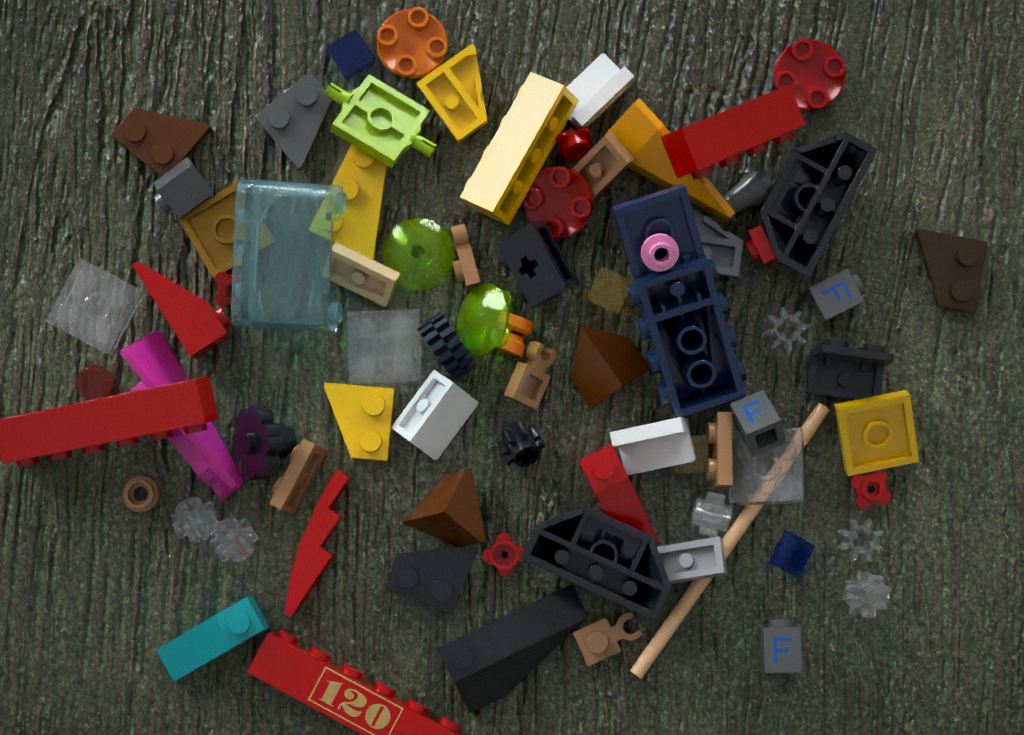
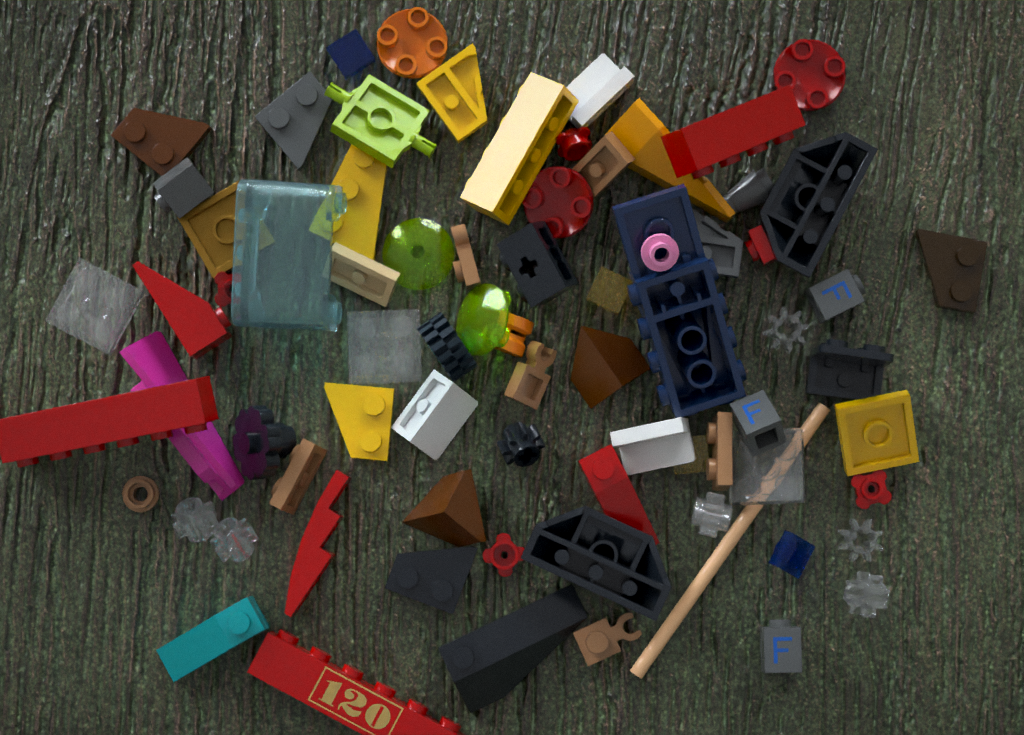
(95, 382): clear red tile -> none
(693, 560): light grey plate -> none

